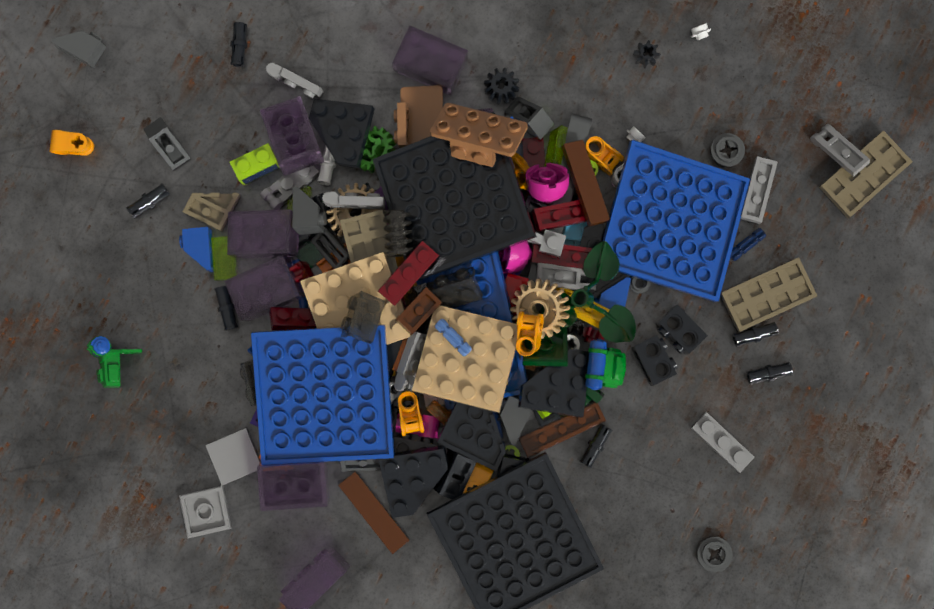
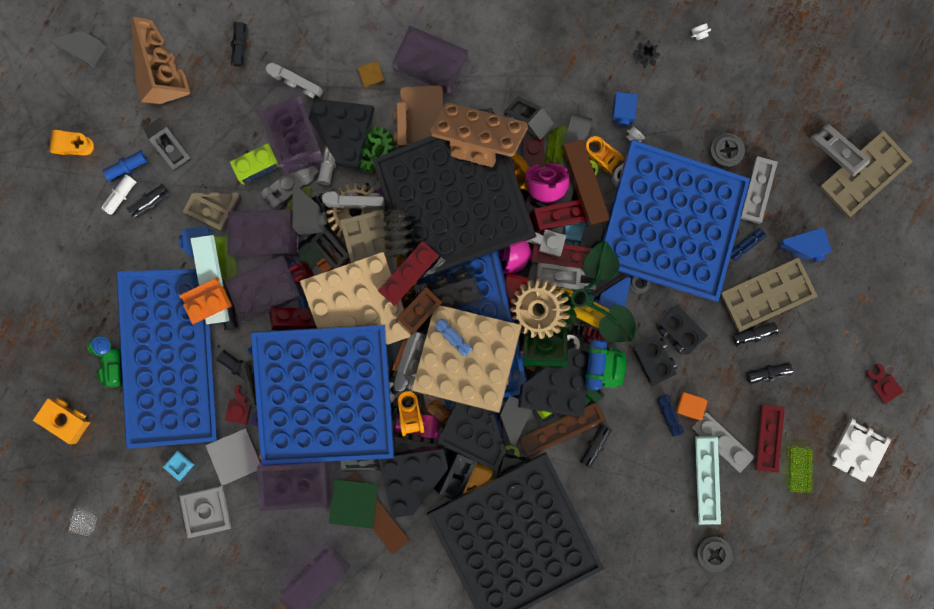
(50, 419): none -> light orange brick
(83, 522): none -> clear plate
(118, 194): none -> white axle
(124, 165): none -> blue pin
(155, 71): none -> medium nougat wedge
(163, 361): none -> blue plate
(178, 465): none -> medium azure tile
(205, 300): none -> orange plate
(208, 269): none -> light aqua tile
(230, 362): none -> black pin
(238, 410): none -> dark red plate
(353, 503): none -> dark green tile
(362, 317): clear smoke bracket -> none
(371, 74): none -> pearl gold tile
(508, 89): black gear -> none
(529, 328): light orange piece -> none
(624, 108): none -> blue brick
(670, 415): none -> dark blue axle
(691, 406): none -> orange slope
(708, 480): none -> light aqua tile
(769, 438): none -> dark red plate
(800, 470): none -> clear neon green tile
(808, 245): none -> blue slope
(859, 451): none -> white plate
(885, 386): none -> dark red plate

